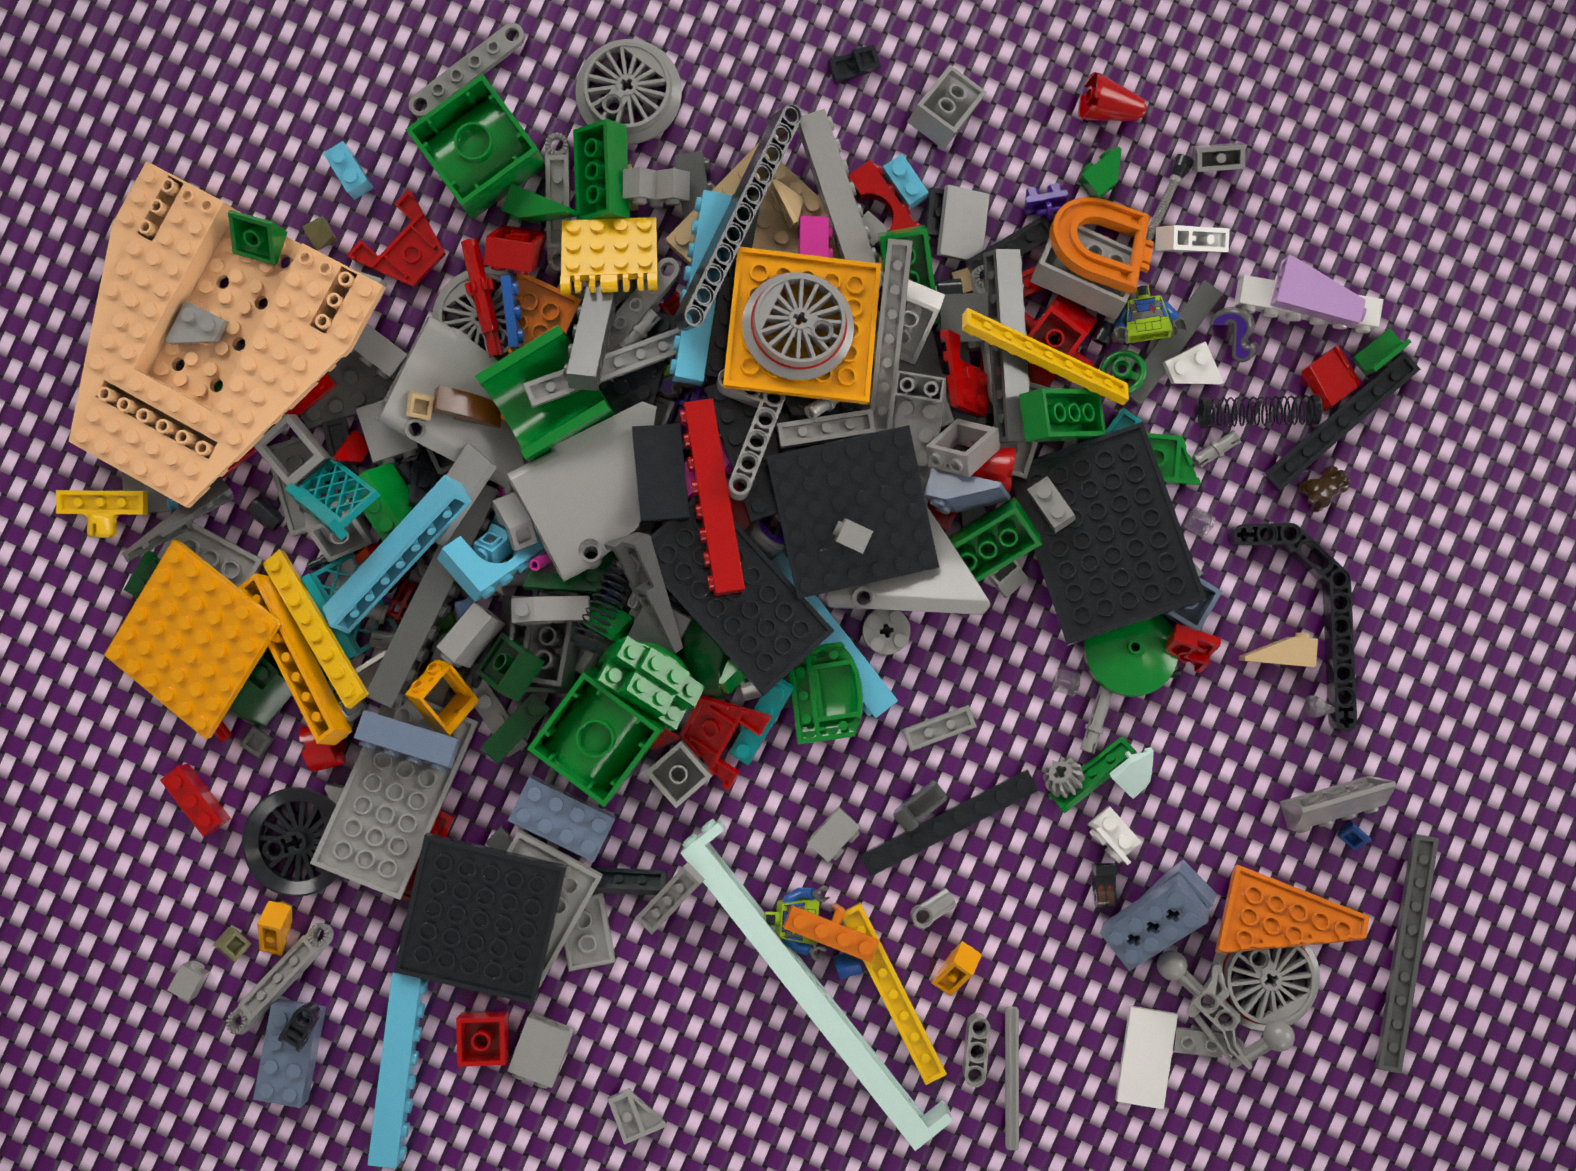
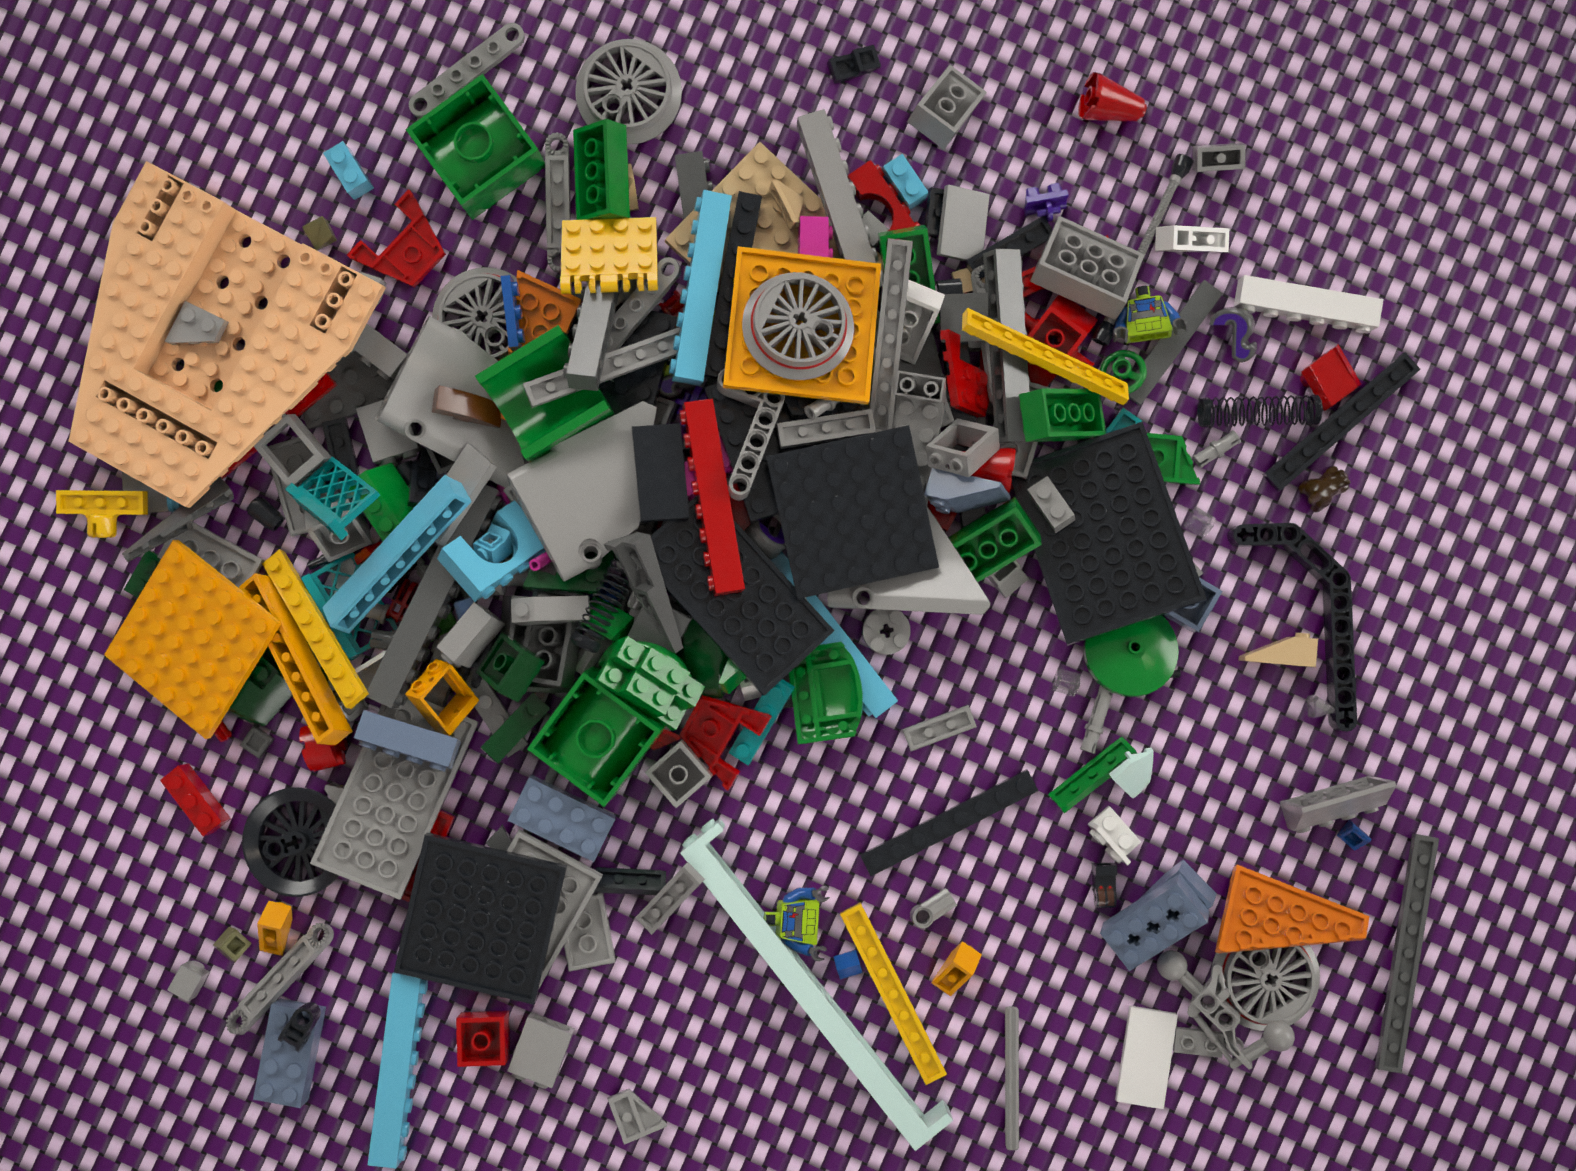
(256, 237): green slope -> none
(353, 449): red tile -> none
(419, 405): tan slope -> none
(480, 289): red piece -> none
(514, 249): red slope -> none
(516, 520): light grey slope -> none
(533, 208): green slope -> none
(640, 329): light grey pin -> none
(656, 187): light grey brick -> none
(731, 223): black beam -> none
(831, 932): orange plate -> none
(834, 834): light grey hinge -> none
(852, 535): light grey brick -> none
(919, 806): dark grey animal -> none
(980, 1060): light grey beam -> none
(1064, 777): light grey gear -> none
(1094, 266): orange piece -> none
(1103, 176): green slope -> none
(1192, 646): red slope -> none
(1193, 367): white wing -> none
(1316, 295): lavender slope -> none
(1379, 352): green panel -> none

